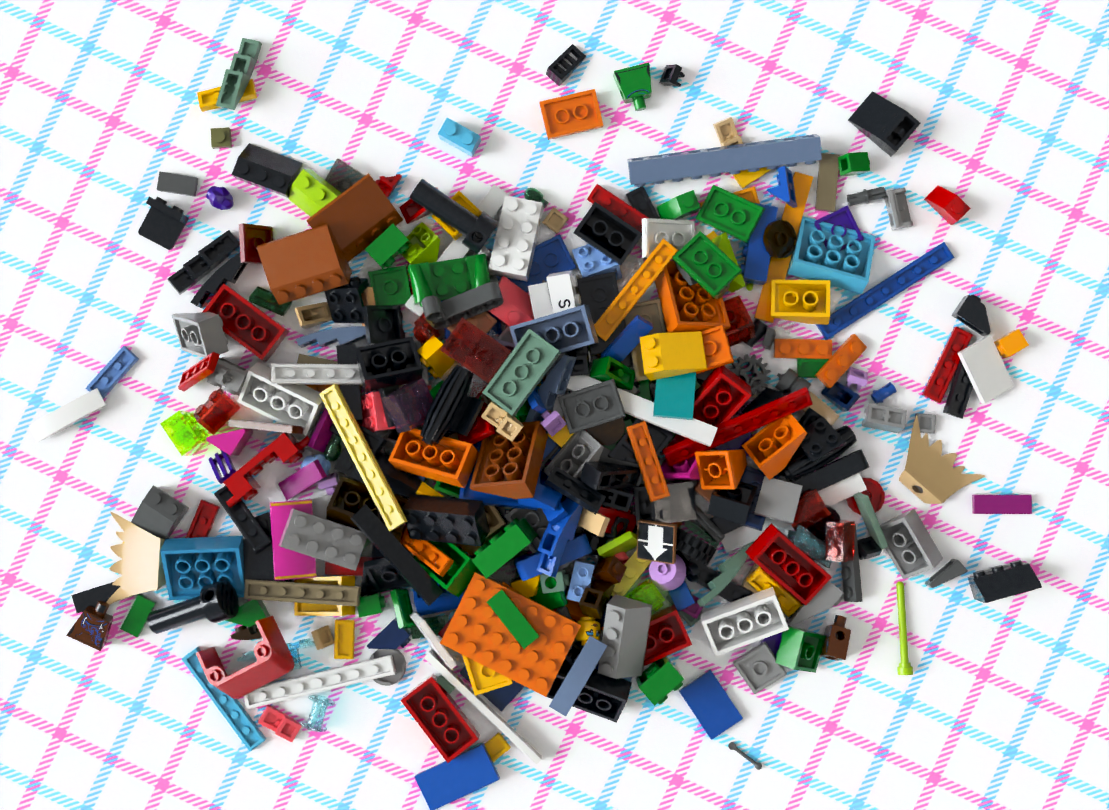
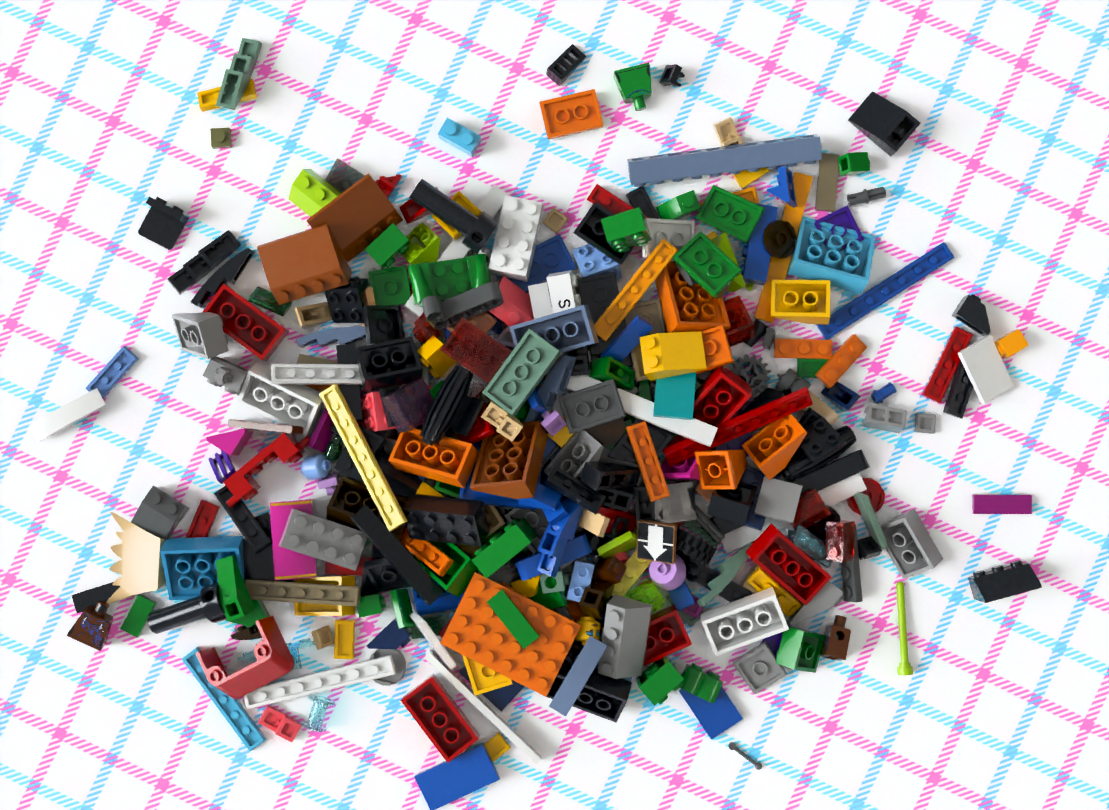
(177, 184): dark grey tile -> none
(185, 433): clear neon green brick -> none
(198, 371): red tile -> none
(216, 410): clear red brick -> none
(220, 198): dark purple rock -> none
(232, 589): none -> green slope
(250, 237): dark red tile -> none
(266, 170): black slope -> none
(302, 479): magenta tile -> none
(445, 684): sand green tile -> none
(535, 195): clear green cylinder -> none
(626, 230): none -> green brick
(701, 683): none -> green brick
(857, 377): lavender tile -> none
(898, 209): light grey hinge -> none
(931, 470): tan piece -> none
(947, 204): red slope -> none
(948, 572): dark grey slope -> none

